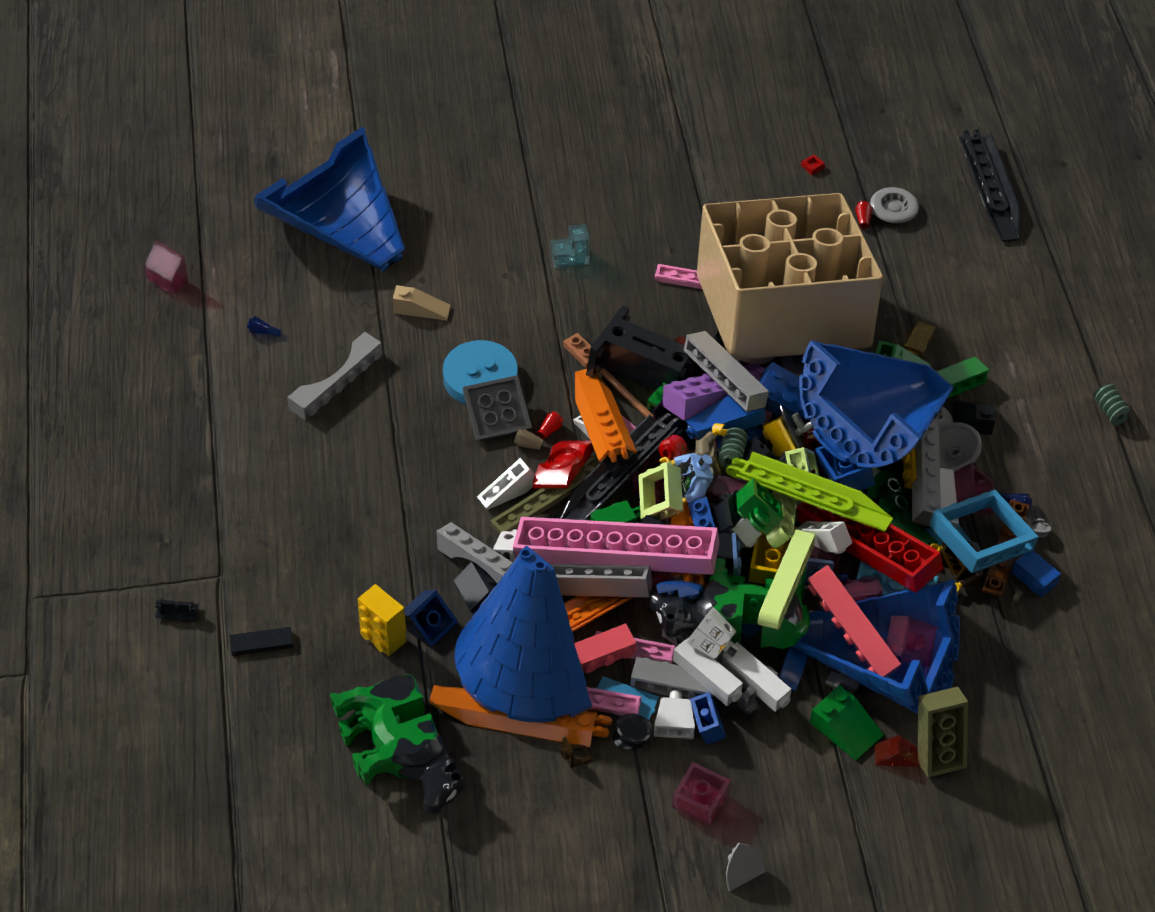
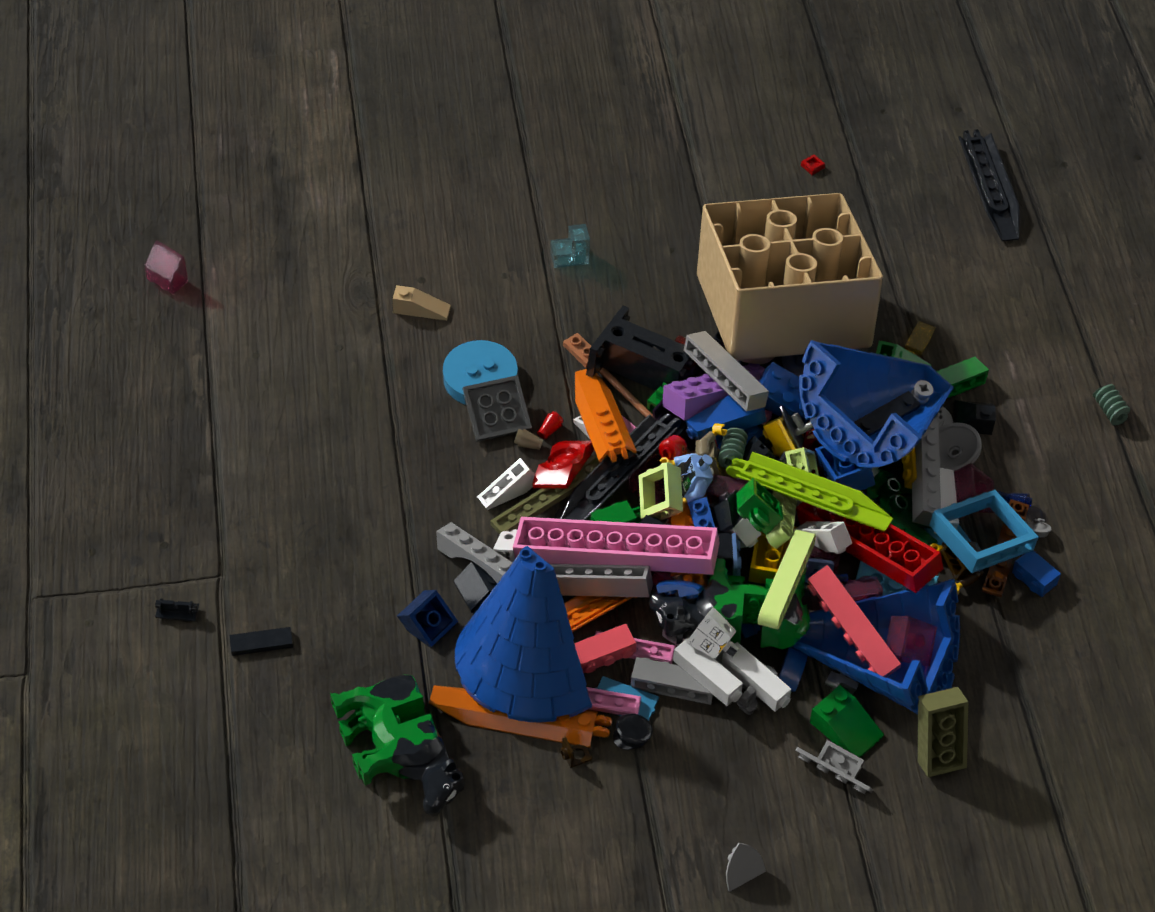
(259, 326): clear blue cone -> none
(309, 398): light grey arch -> none
(341, 204): blue cone -> none
(382, 620): yellow brick -> none
(674, 717): white torso -> none
(677, 276): bright pink tile -> none
(701, 793): clear pink brick -> none
(707, 718): blue brick -> none
(839, 762): none -> light grey bracket
(863, 213): red cone -> none
(876, 419): none -> black plate
(894, 205): light grey wheel -> none
(896, 752): clear red slope -> none
(922, 391): none -> light grey wheel

